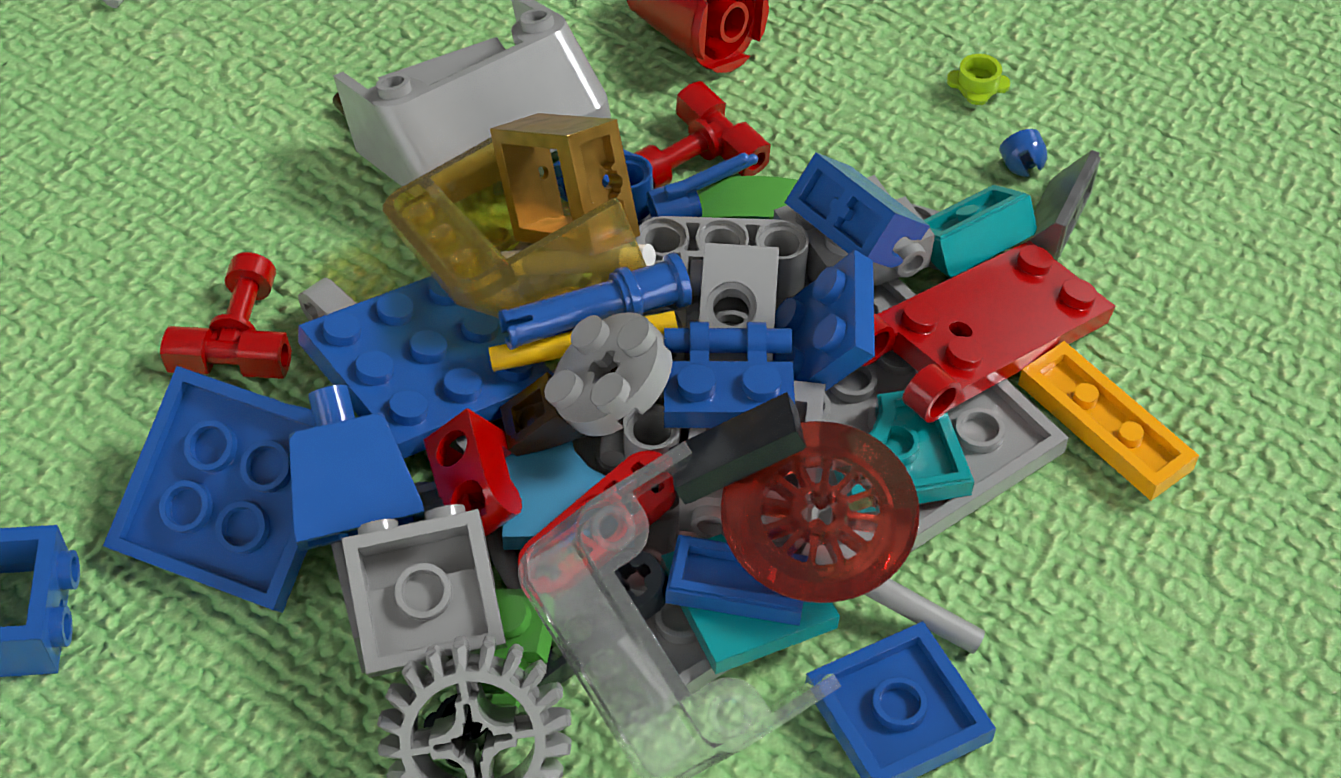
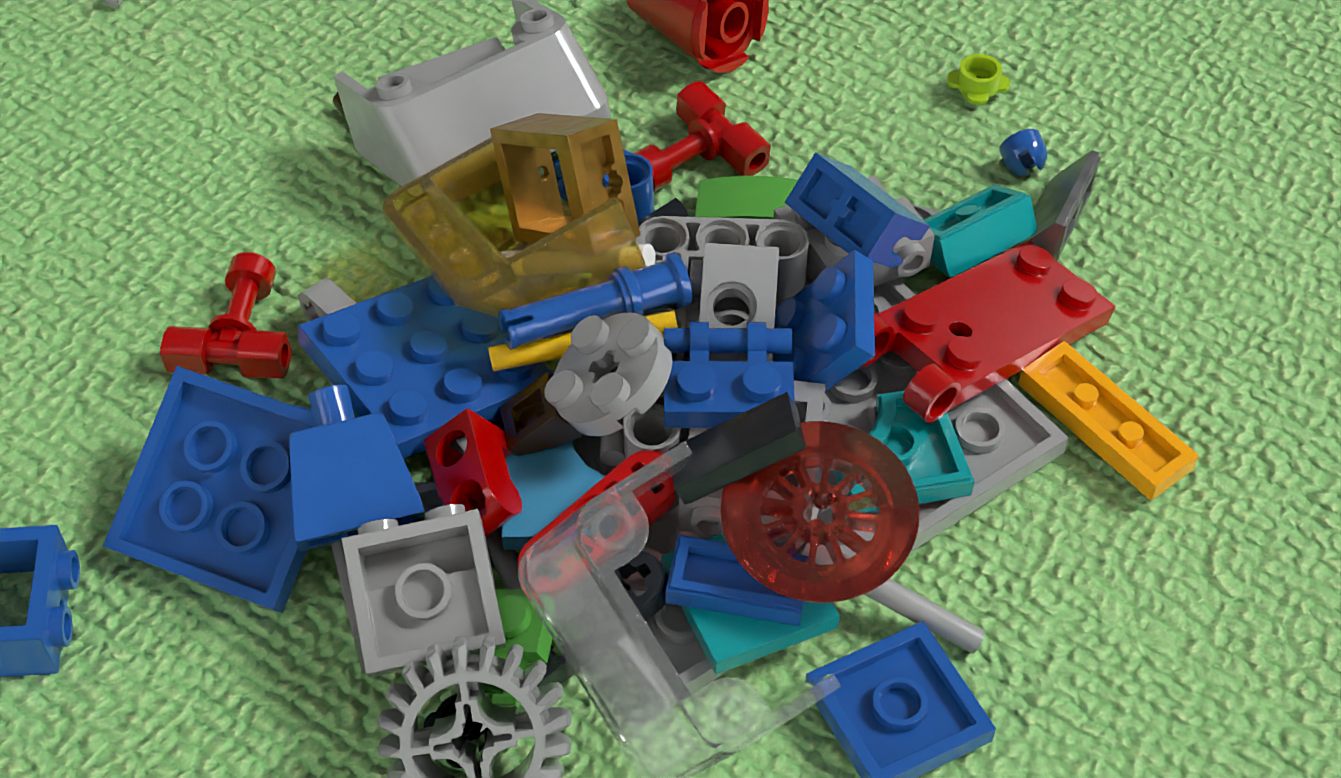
(682, 196): blue plant -> none

